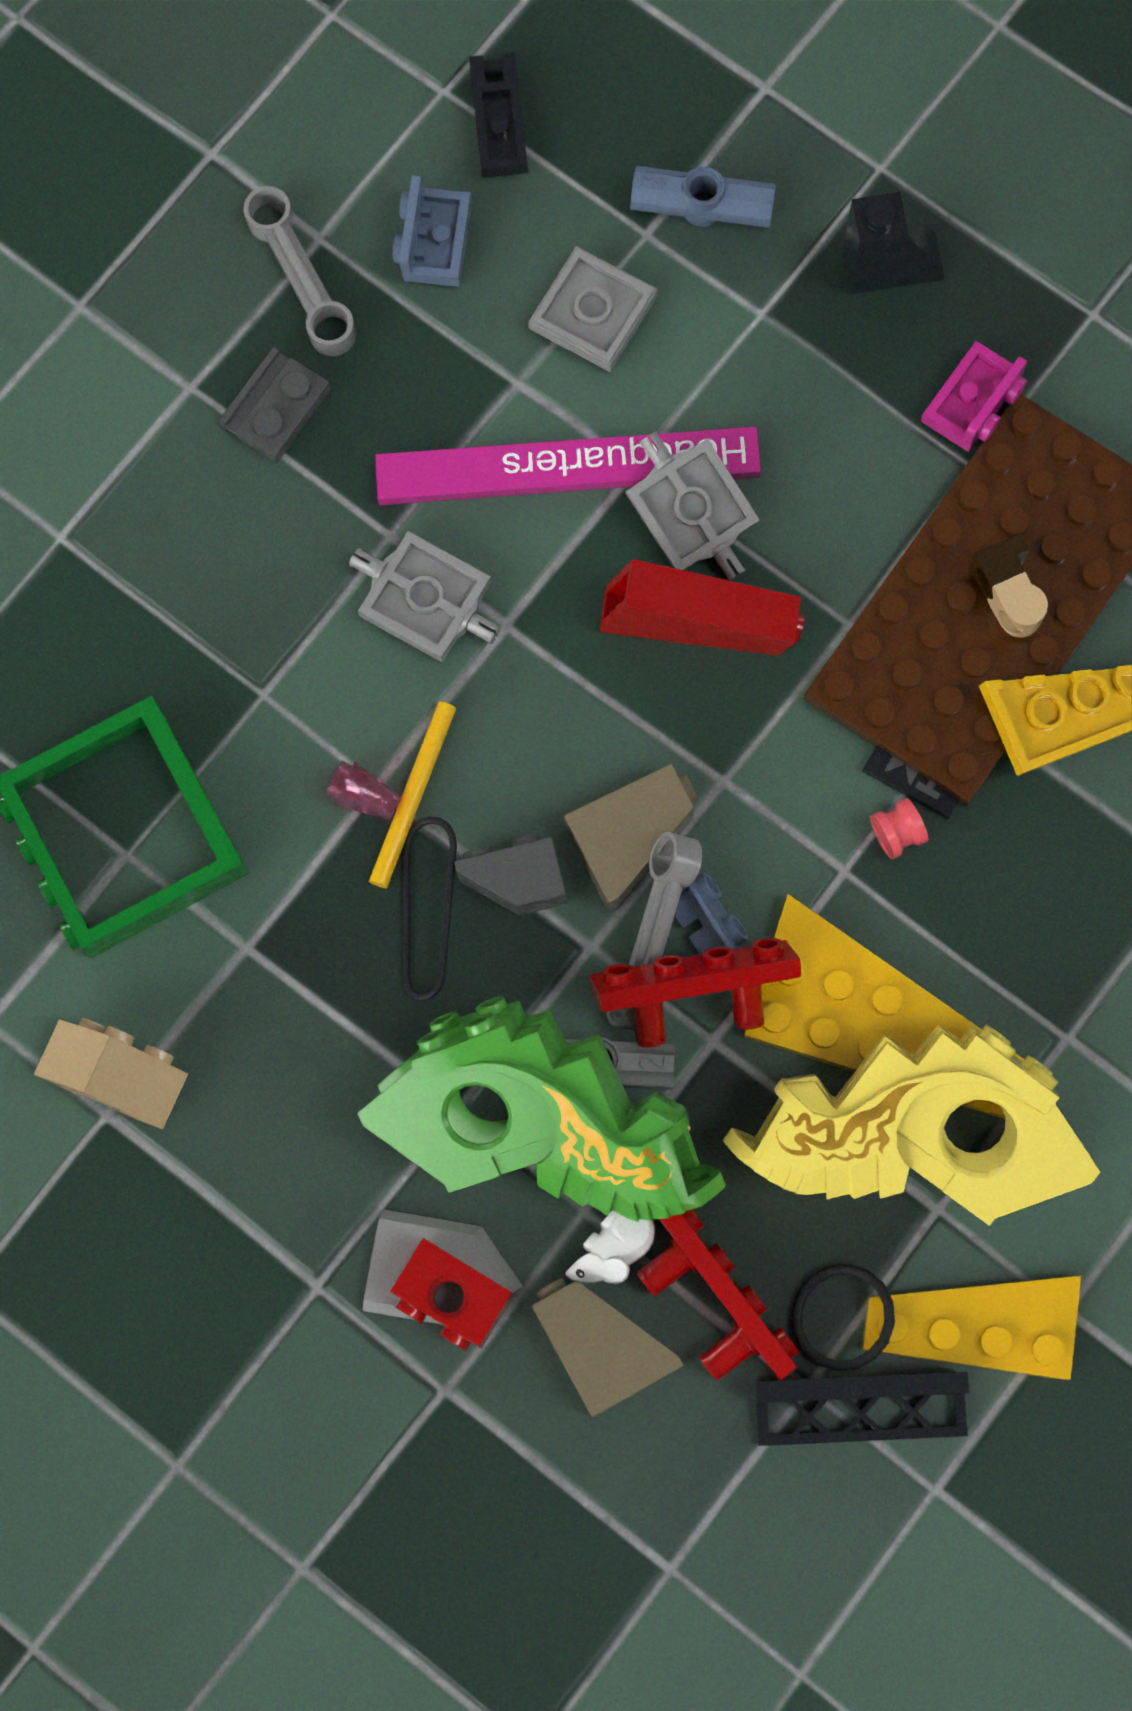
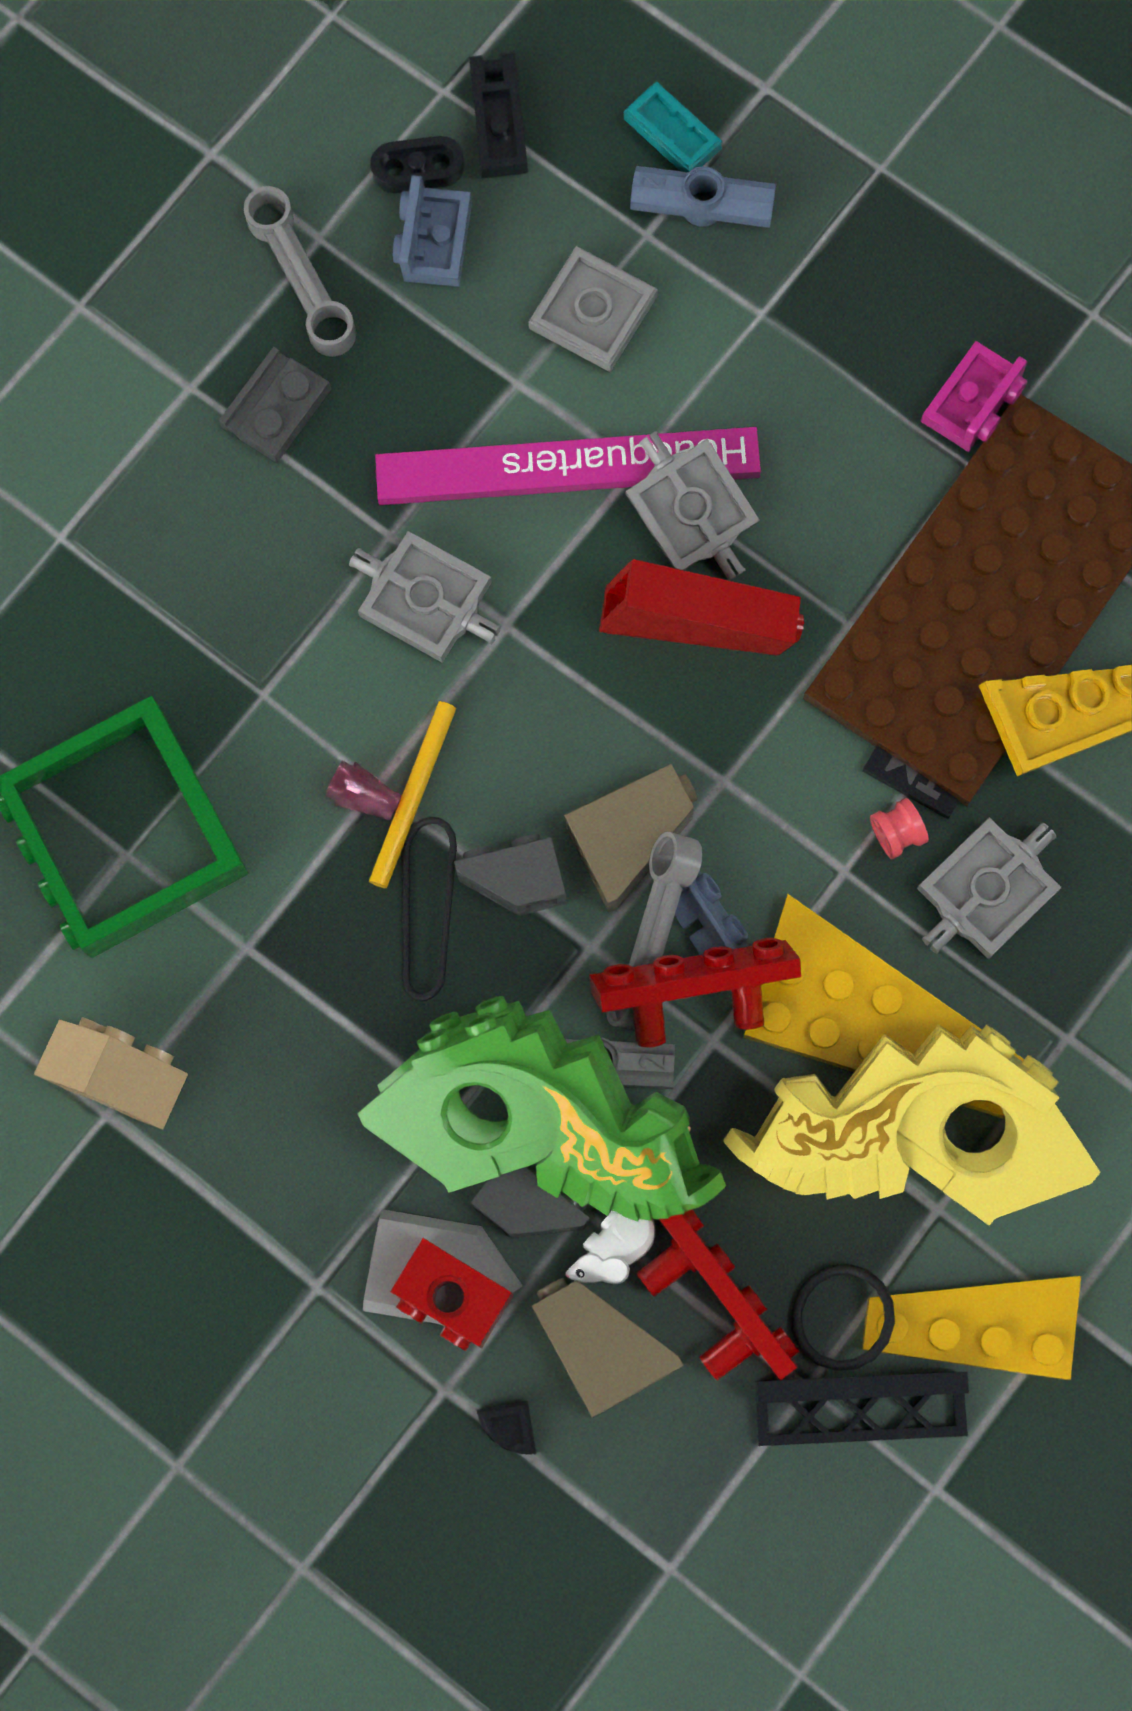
(418, 159): none -> black plate
(509, 1427): none -> black tile
(525, 1209): none -> dark grey slope
(672, 129): none -> teal plate
(889, 245): black slope -> none
(989, 888): none -> light grey plate
(1007, 588): leg -> none

